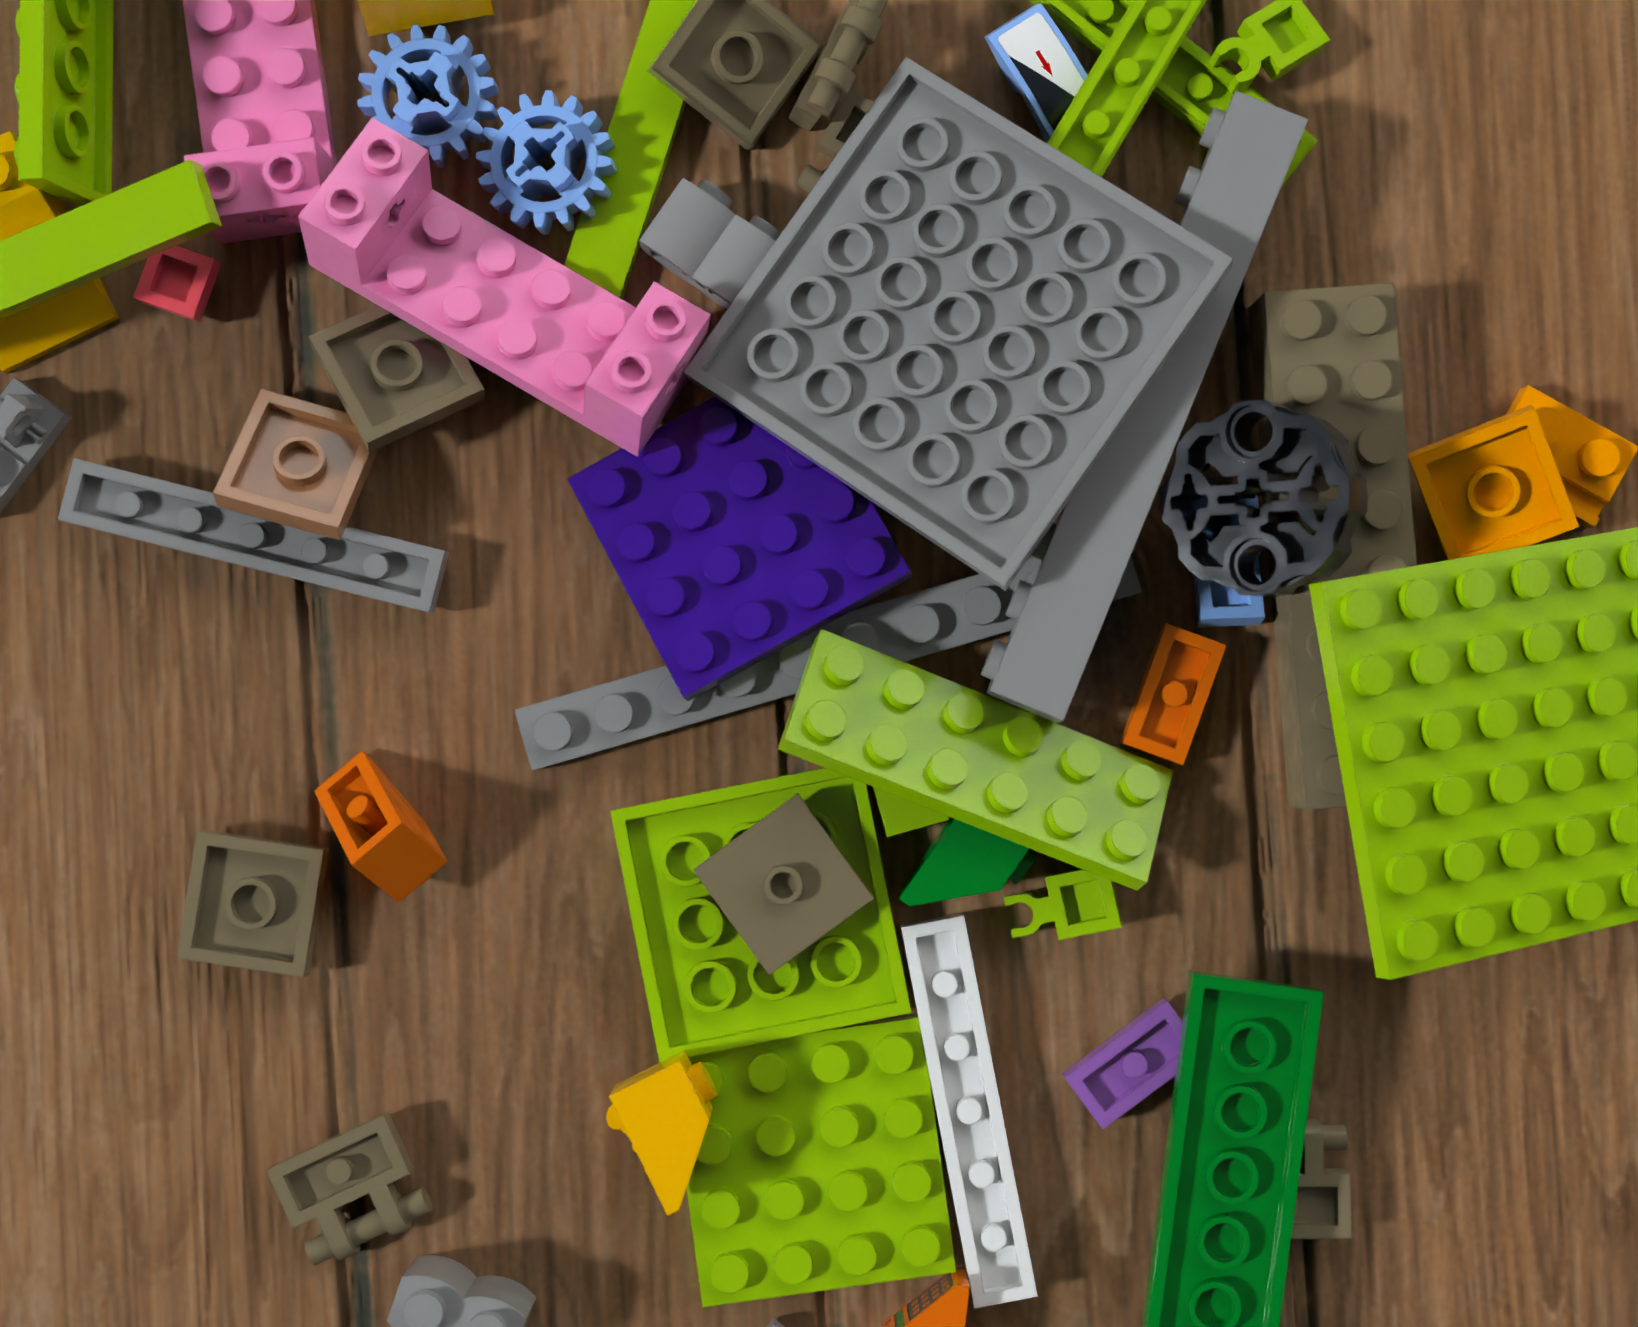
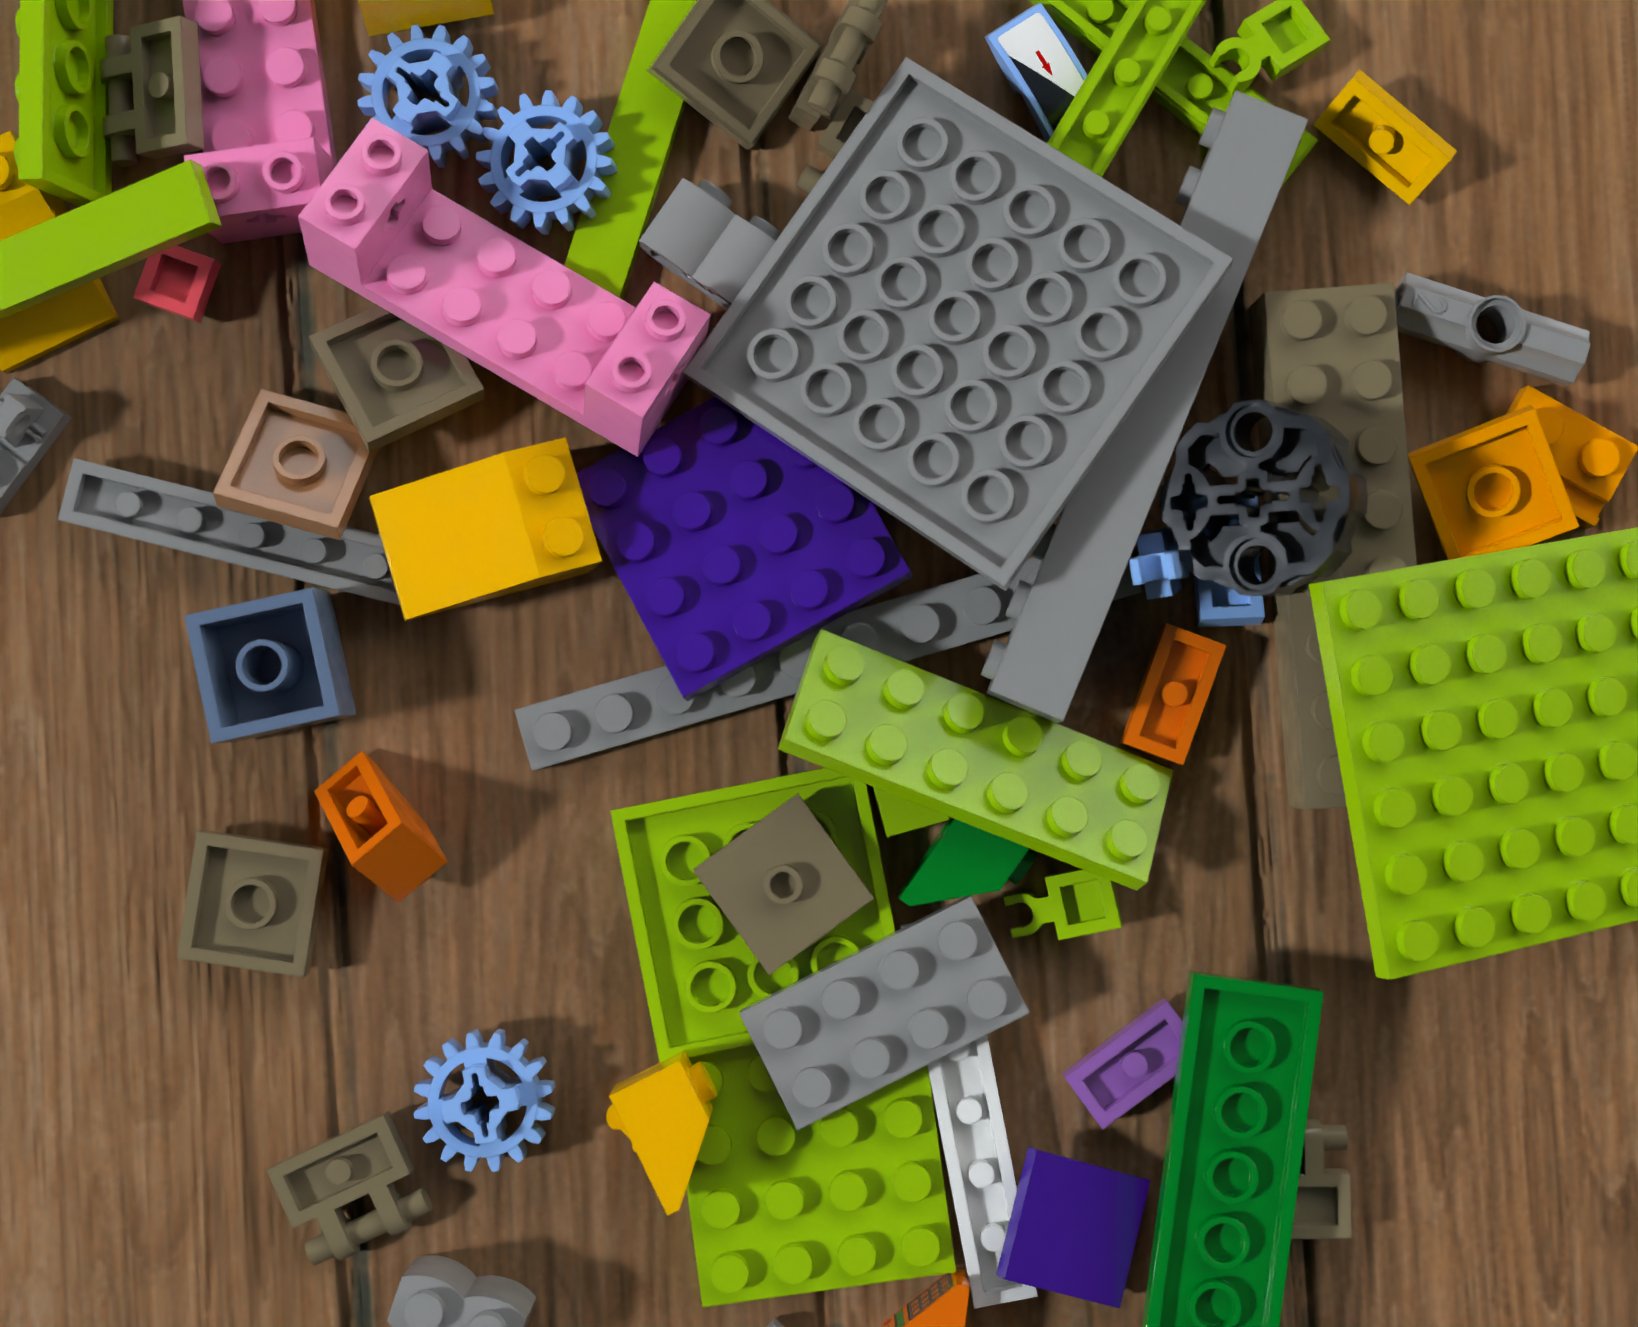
(153, 91): none -> dark tan plate
(270, 665): none -> sand blue brick
(457, 1106): none -> light blue gear
(486, 529): none -> yellow slope
(883, 1012): none -> light grey plate
(1073, 1228): none -> dark purple tile
(1158, 564): none -> light blue plate
(1385, 137): none -> yellow plate
(1523, 340): none -> light grey piece

